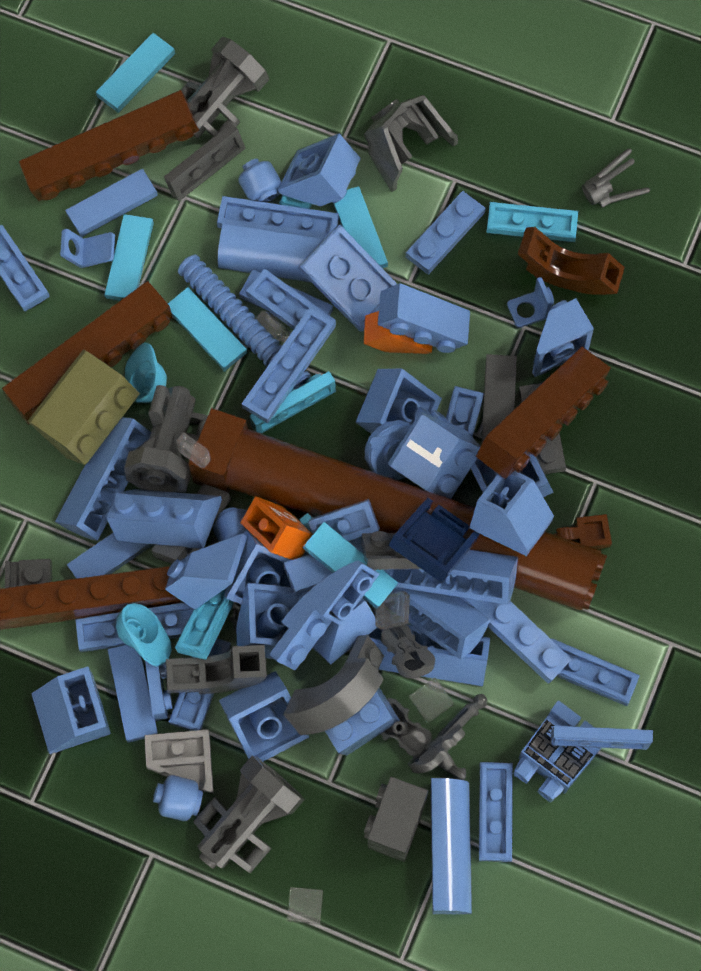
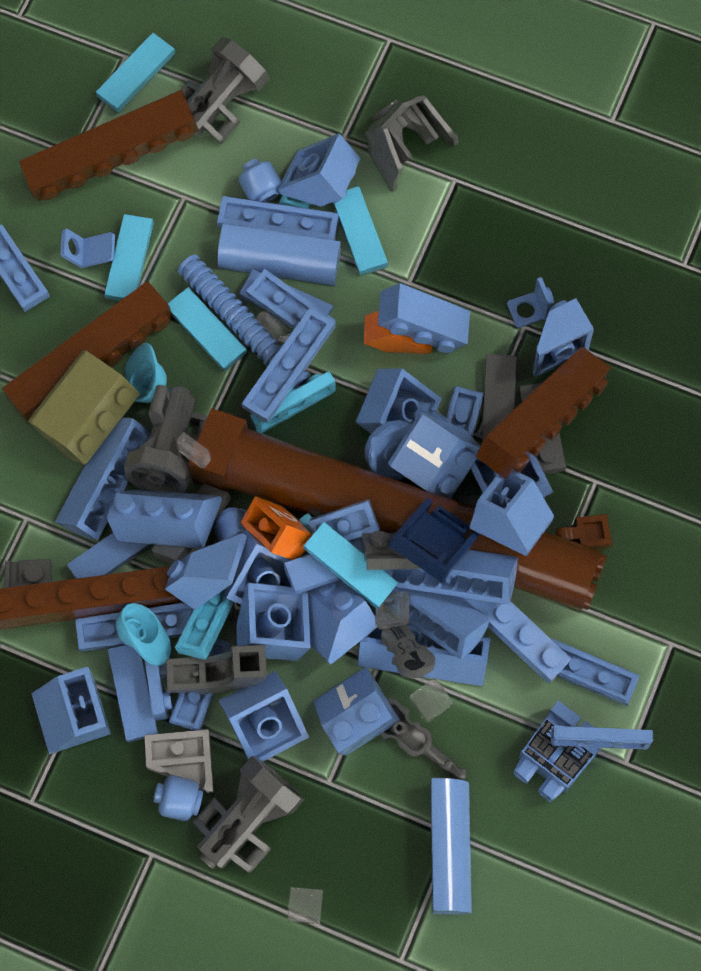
(111, 202): medium blue tile -> none
(204, 162): dark grey plate -> none
(326, 602): medium blue slope -> none
(340, 697): dark grey arch -> none
(346, 276): medium blue tile -> none
(396, 819): dark grey brick -> none
(437, 750): dark grey piece -> none
(445, 232): medium blue plate -> none
(495, 812): medium blue tile -> none
(514, 219): medium azure tile -> none
(567, 269): reddish brown arch -> none
(599, 186): dark grey plant -> none

